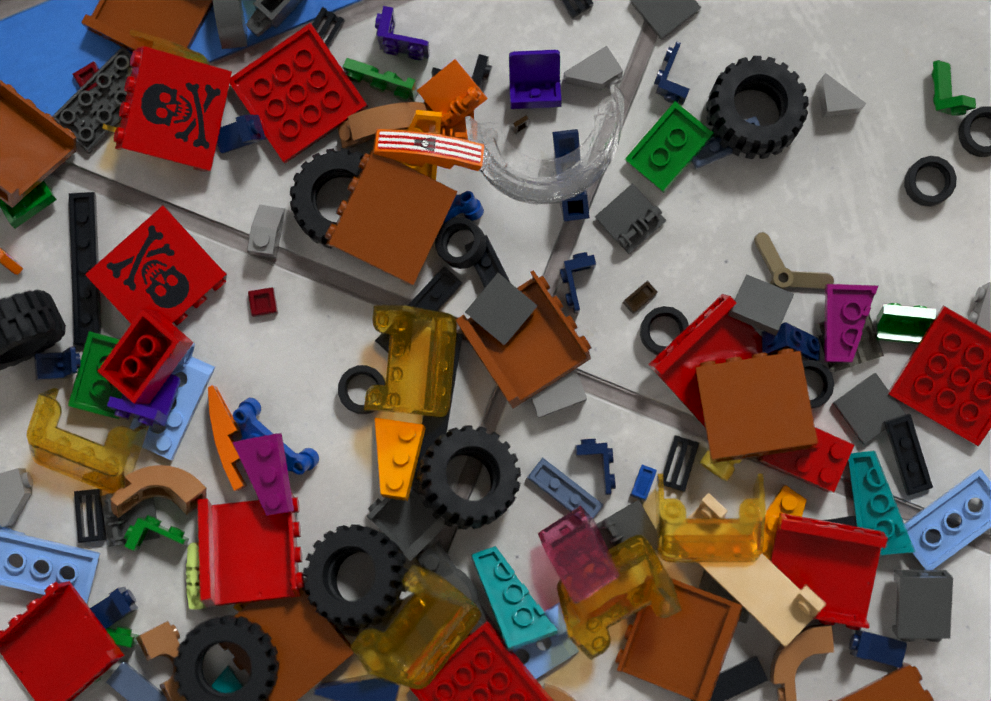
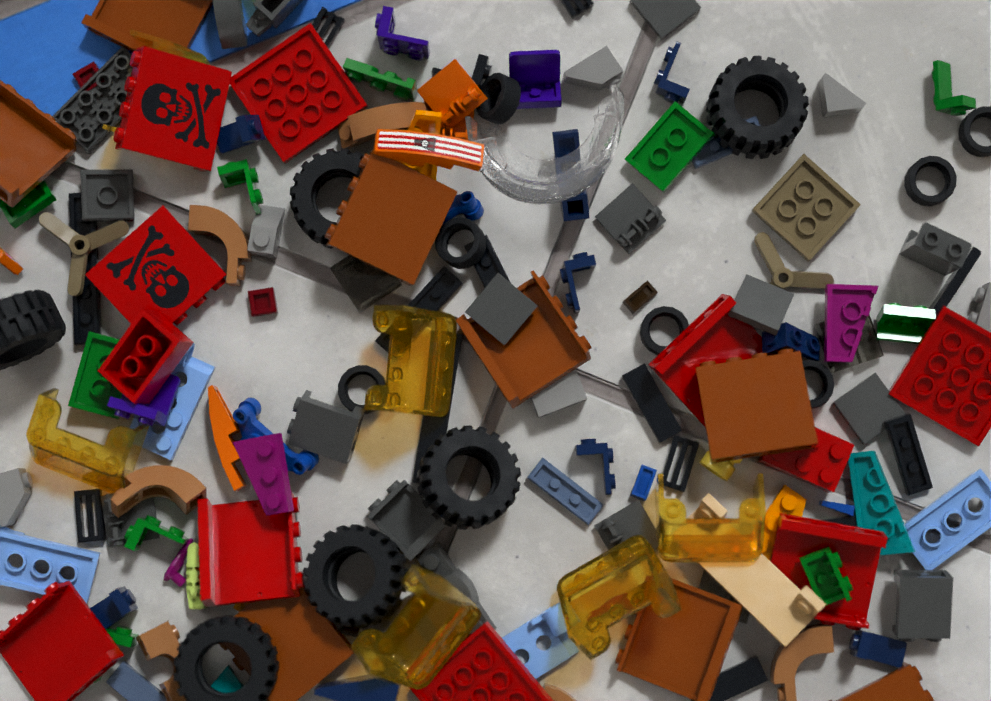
(57, 365): dark blue bracket -> none
(72, 239): none -> dark tan piece
(107, 195): none -> dark grey tile
(178, 561): none -> magenta bar
(211, 221): none -> medium nougat arch
(239, 173): none -> green bracket
(325, 428): none -> dark grey panel
(363, 282): none -> clear smoke slope
(397, 455): light orange wing -> none
(508, 100): none -> black tyre
(513, 607): teal wing -> none
(520, 124): dark brown piece -> none
(579, 554): clear pink slope -> none
(651, 403): none -> black tile
(806, 207): none -> dark tan plate
(825, 577): none -> green bracket
(842, 508): none -> blue piece
(935, 249): none -> dark grey panel
(955, 281): none -> black tile

